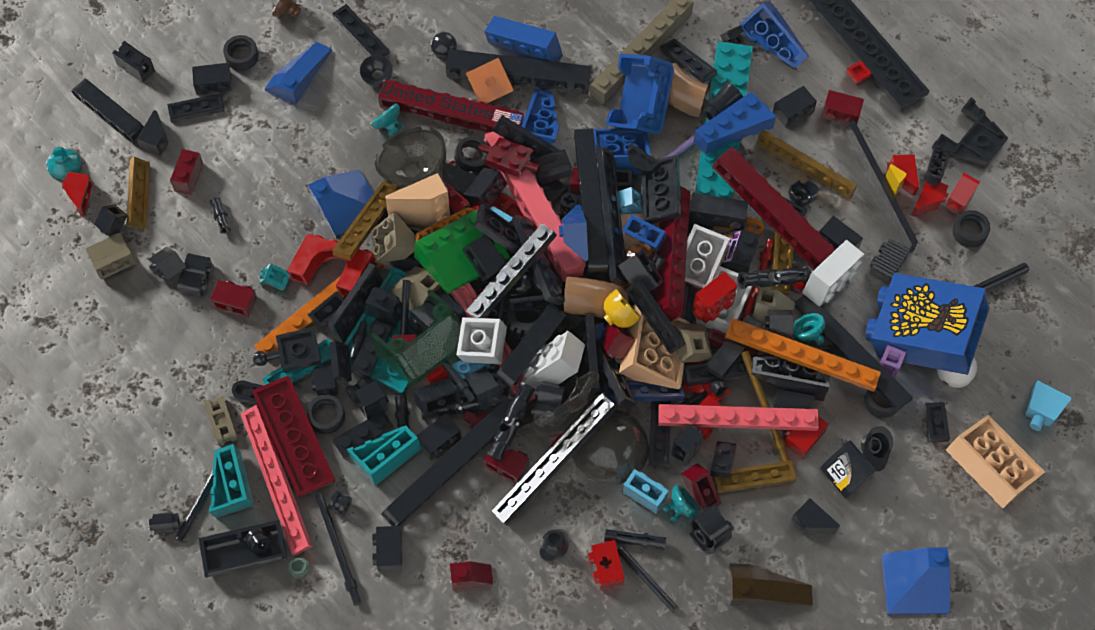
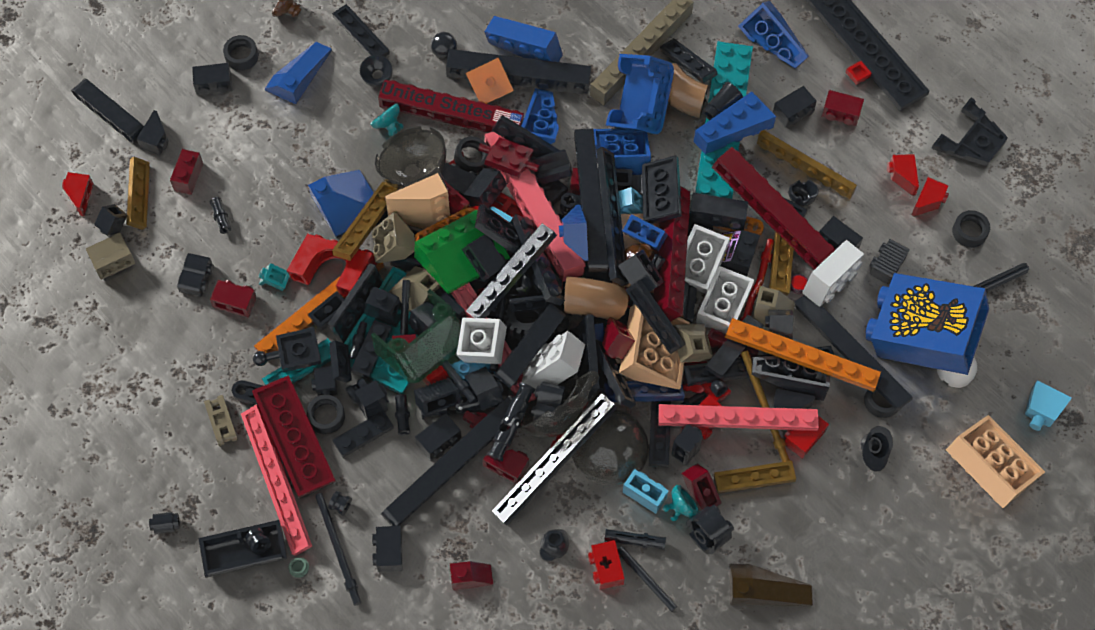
(62, 162): teal hair -> none
(132, 60): black brick -> none
(166, 263): black brick -> none
(195, 509): black bar -> none
(196, 107): black tile -> none
(230, 483): teal wedge -> none
(386, 454): teal wedge -> none
(619, 311): yellow cylinder -> none
(641, 160): black plate -> none
(684, 146): lavender bar -> none
(714, 298): red brick -> none
(723, 459): black plate -> none
(733, 33): black tile -> none
(759, 278): black piece -> none
(809, 328): teal hair -> none
(814, 520): black slope -> none
(848, 469): black slope -> none
(881, 186): black tile -> none
(892, 359): medium lavender slope -> none
(895, 179): yellow slope -> none
(917, 581): blue slope -> none
(936, 167): black beam -> none
(936, 422): black plate -> none
(962, 194): red slope -> none

